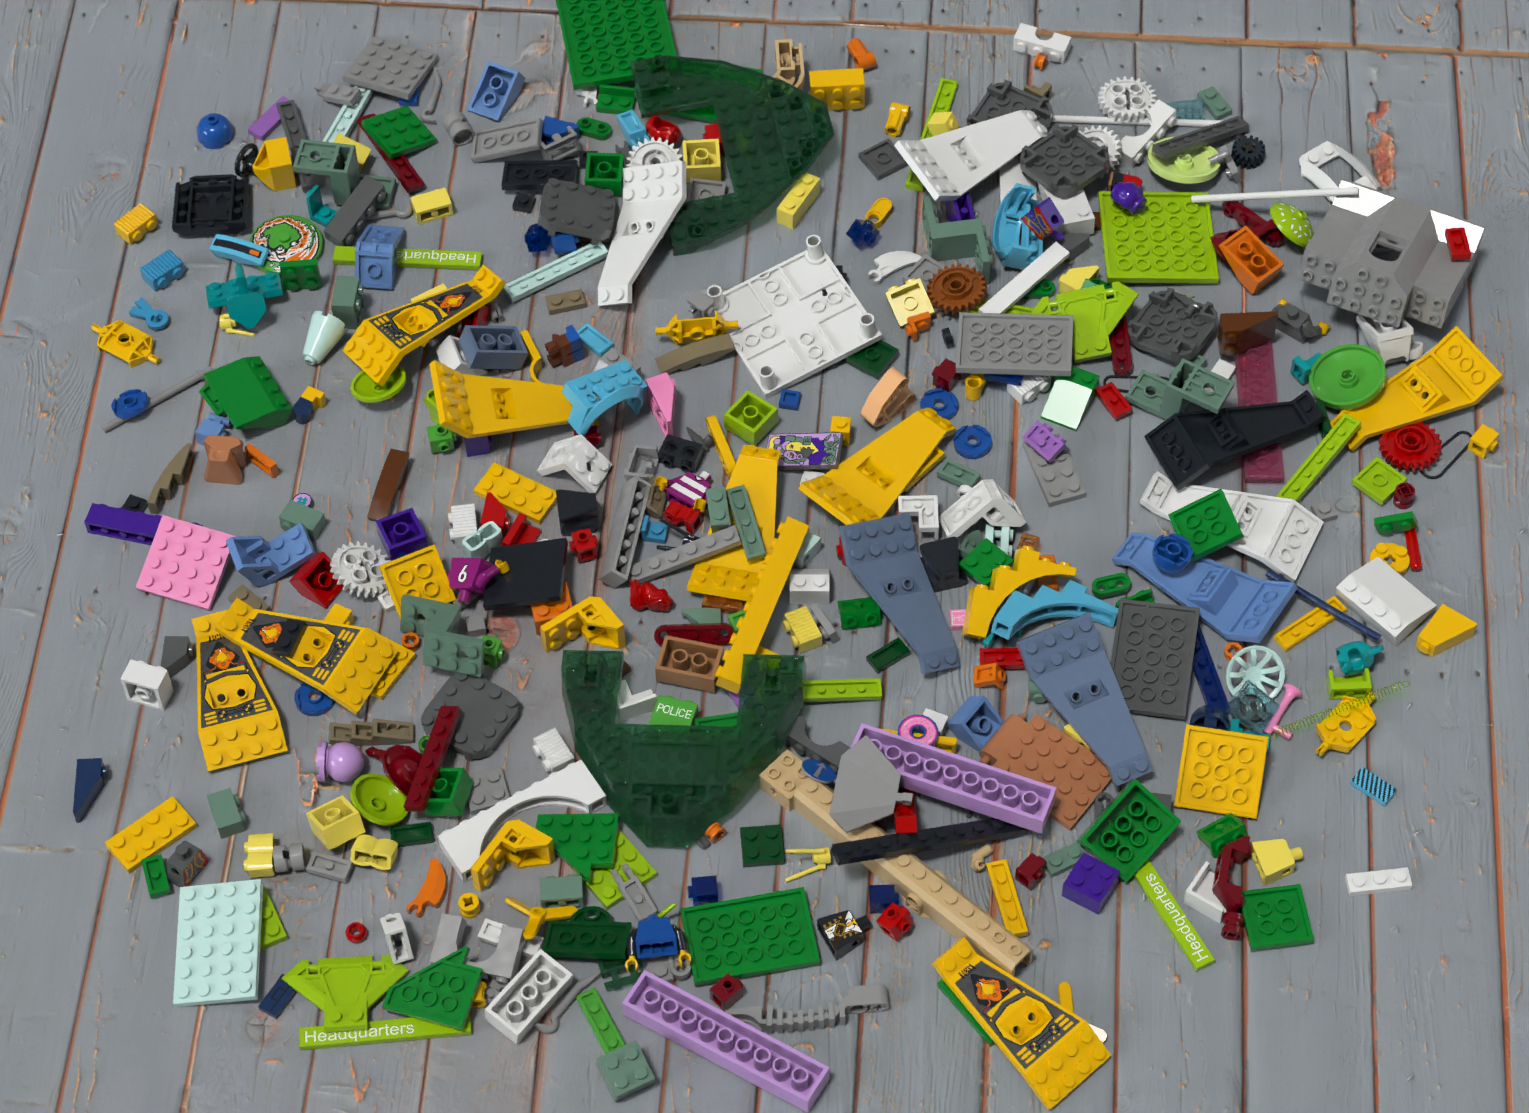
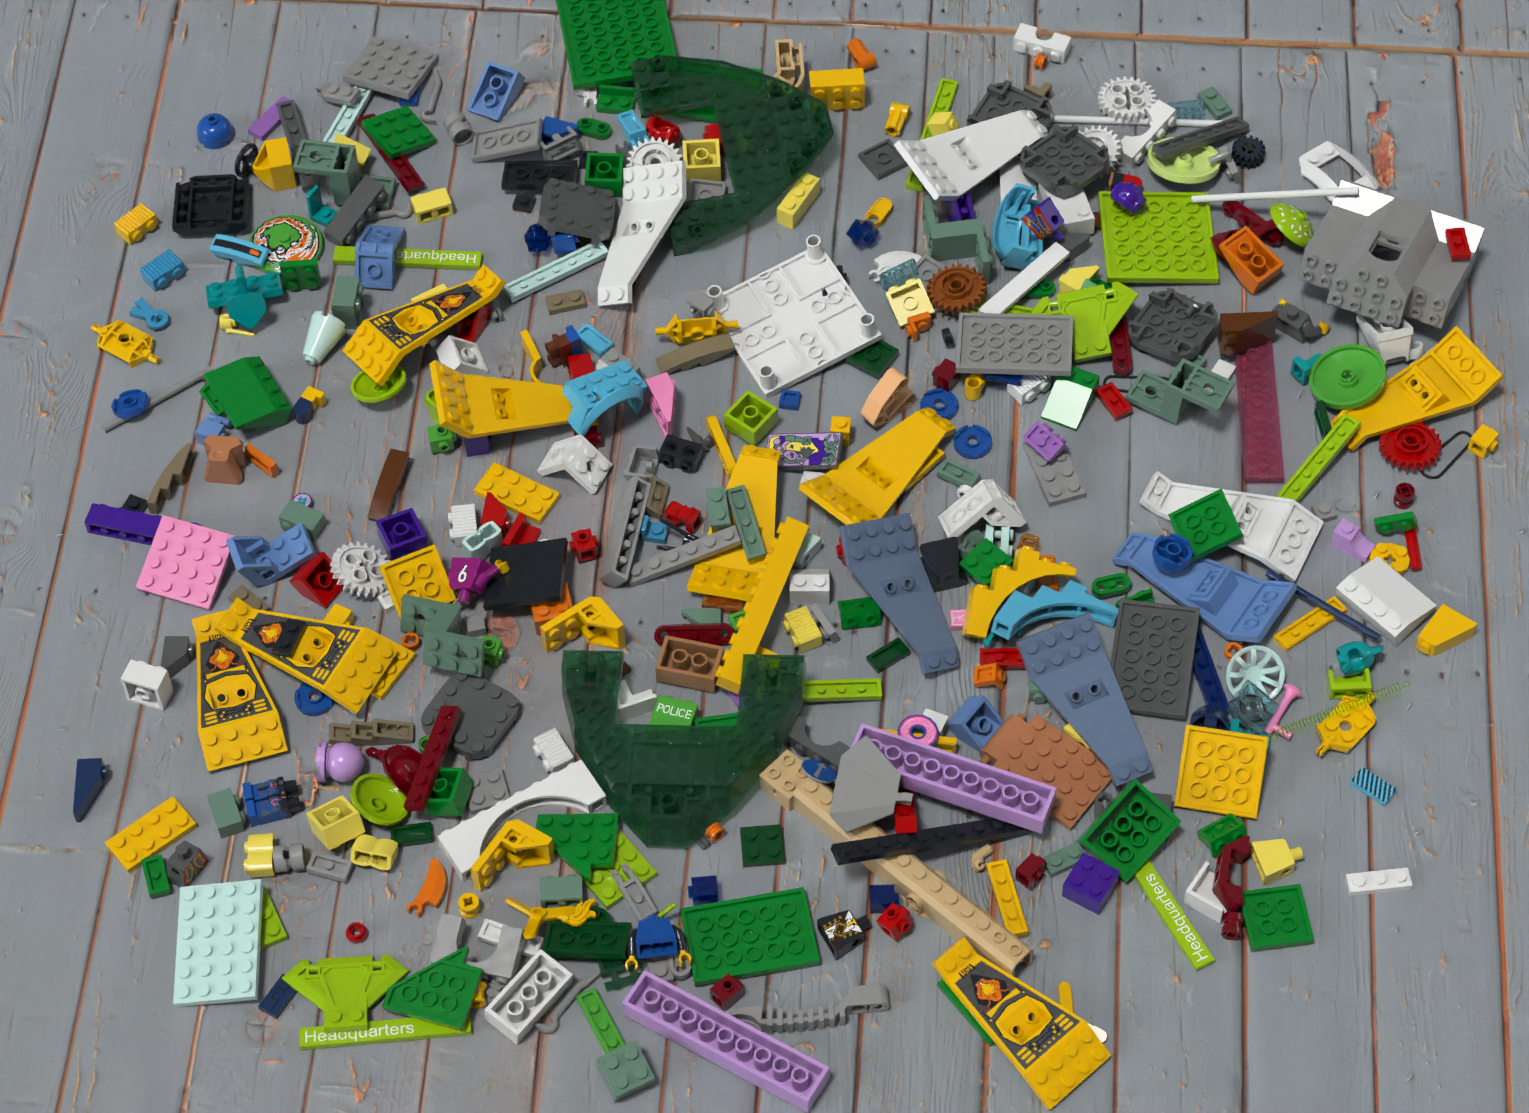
(270, 800): none -> hips
(394, 930): white torso -> none
(493, 347): sand blue brick -> none
(577, 511): black piece -> none
(579, 365): none -> red panel
(581, 915): none -> yellow piece
(649, 596): red hair -> none
(687, 489): torso -> none
(819, 855): light yellow plant -> none
(888, 277): none -> clear light blue slope
(925, 508): white panel -> none
(1202, 439): black wing -> none
(1350, 540): none -> lavender arch
(1378, 480): lime plate -> none

